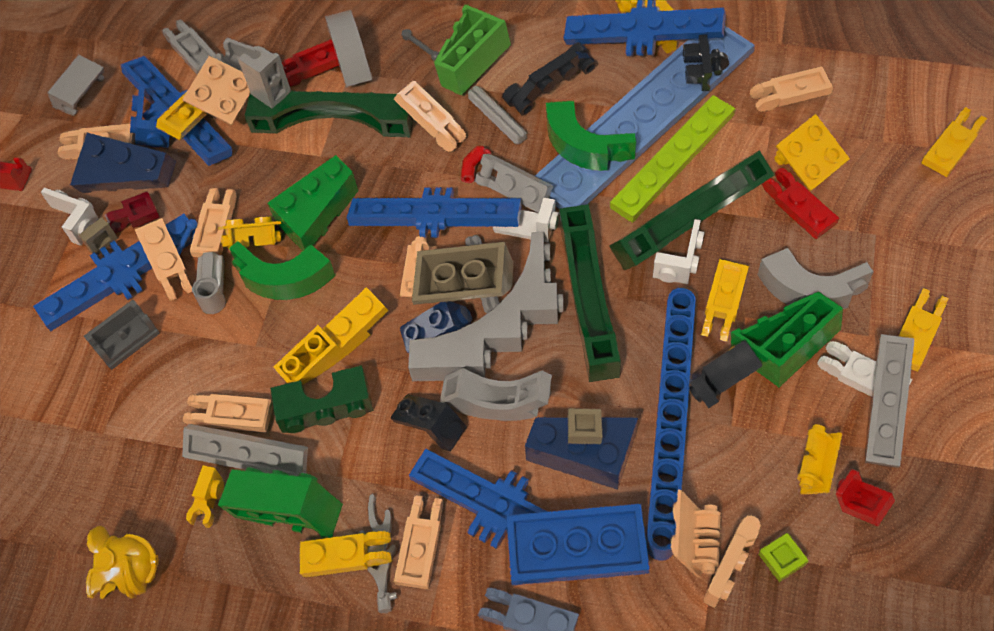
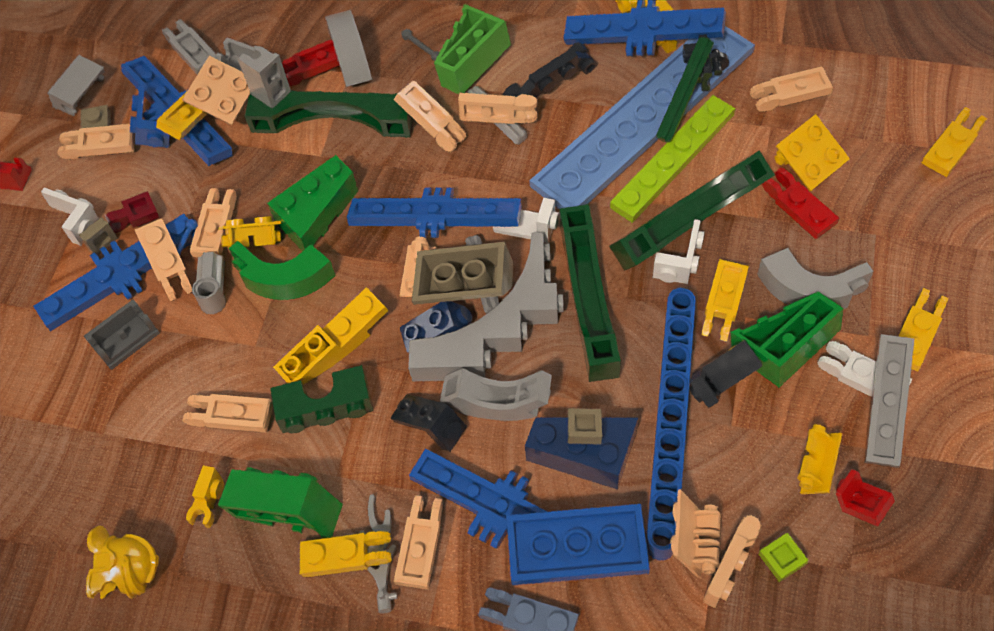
(96, 117): none -> dark tan plate
(120, 165): dark blue wedge -> none
(243, 450): light grey plate -> none
(470, 161): red arm -> none
(497, 108): none -> light nougat hinge
(513, 182): light grey plate -> none
(583, 147): green arch -> none
(685, 89): none -> dark green axle

